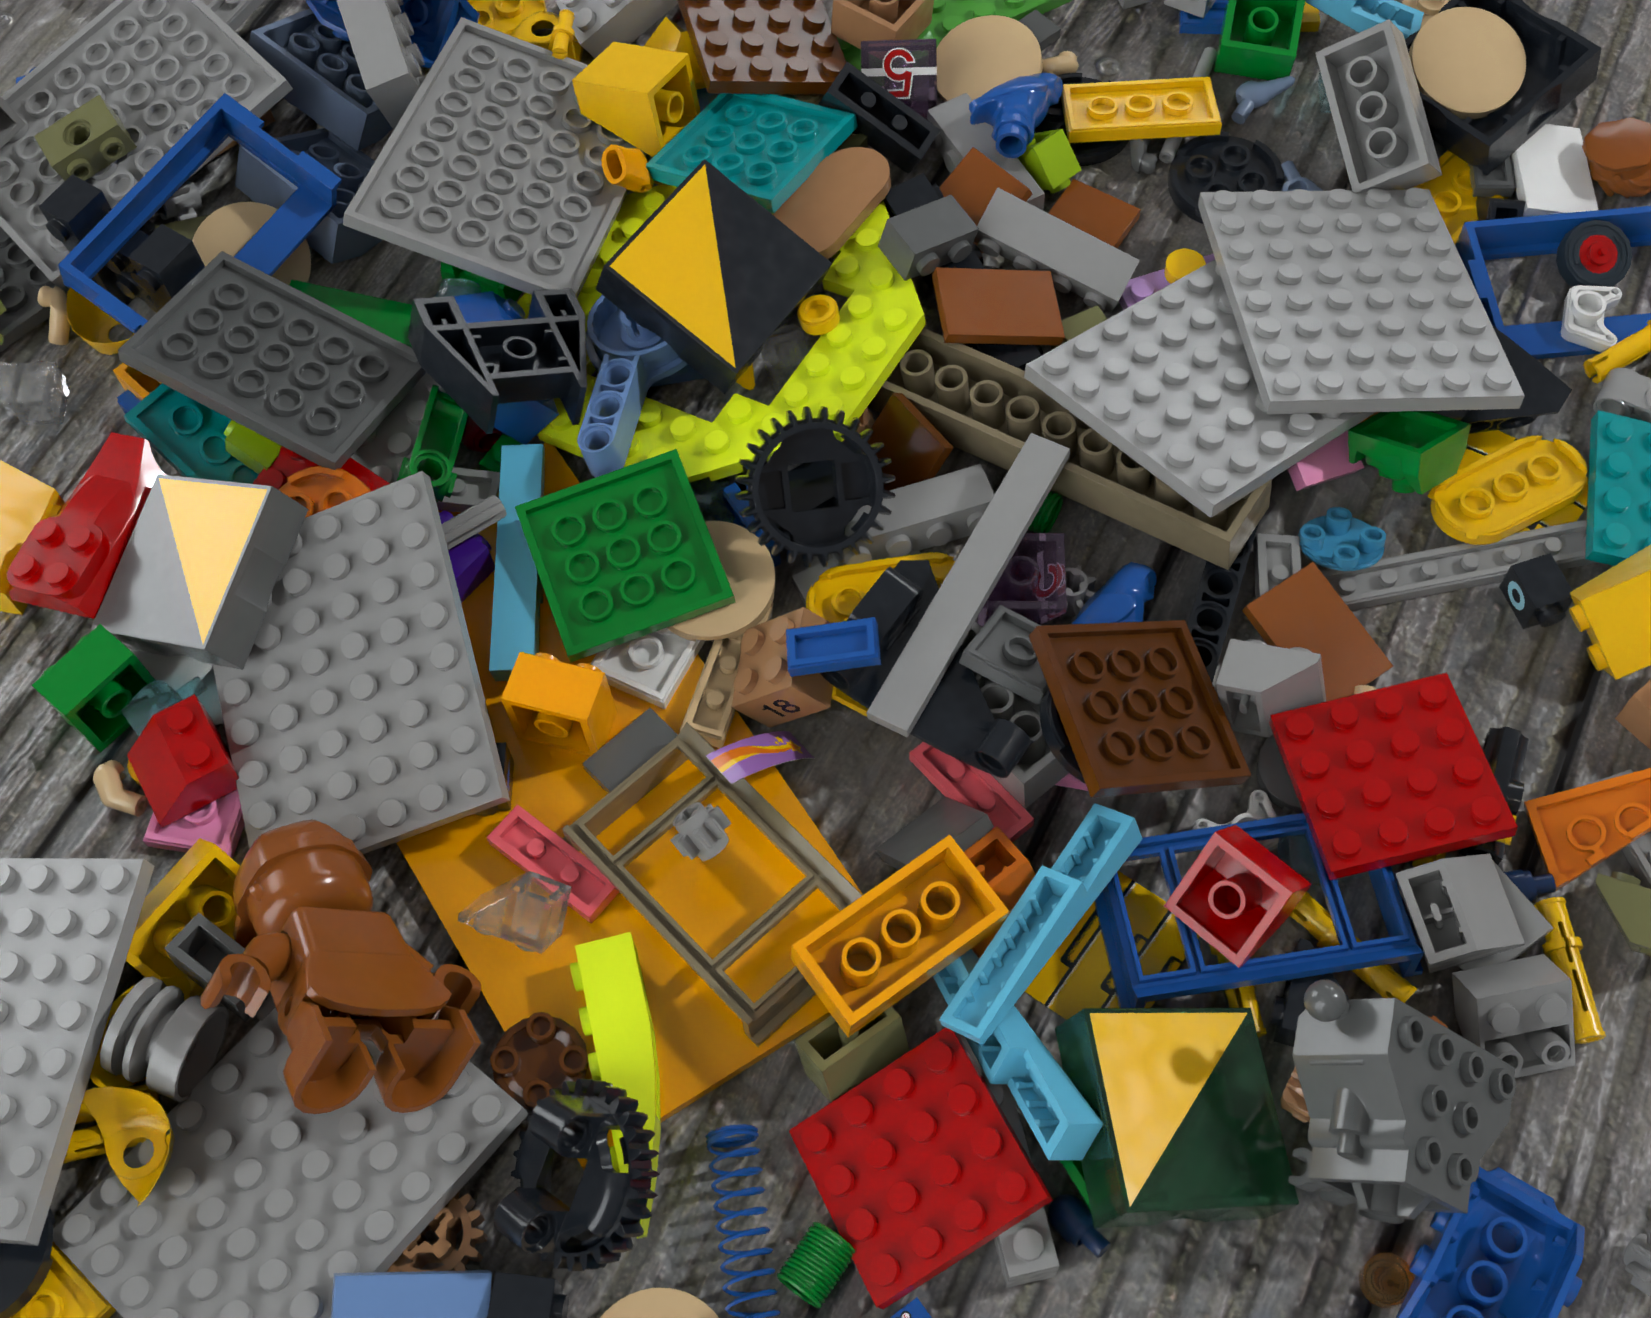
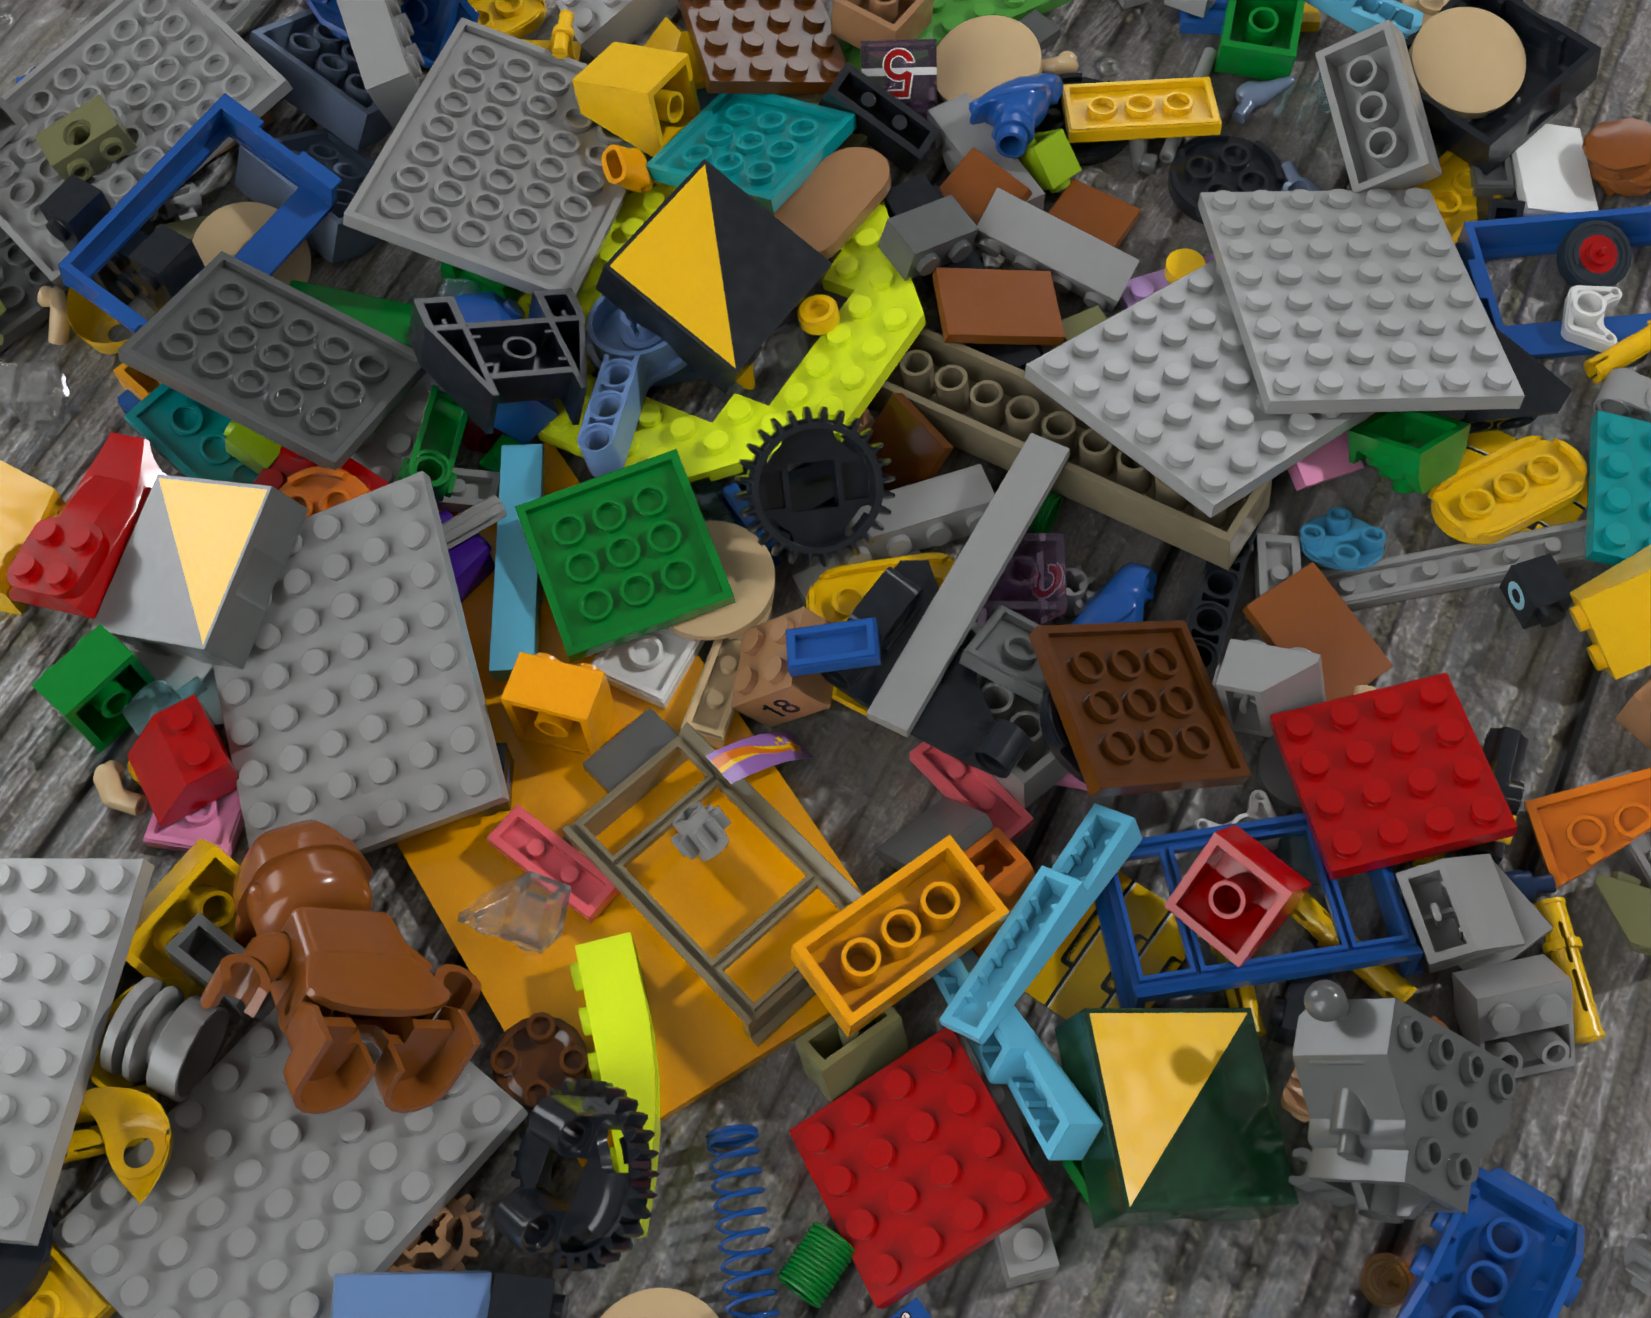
(537, 21): yellow piece -> none
(1074, 1223): dark blue cylinder -> none

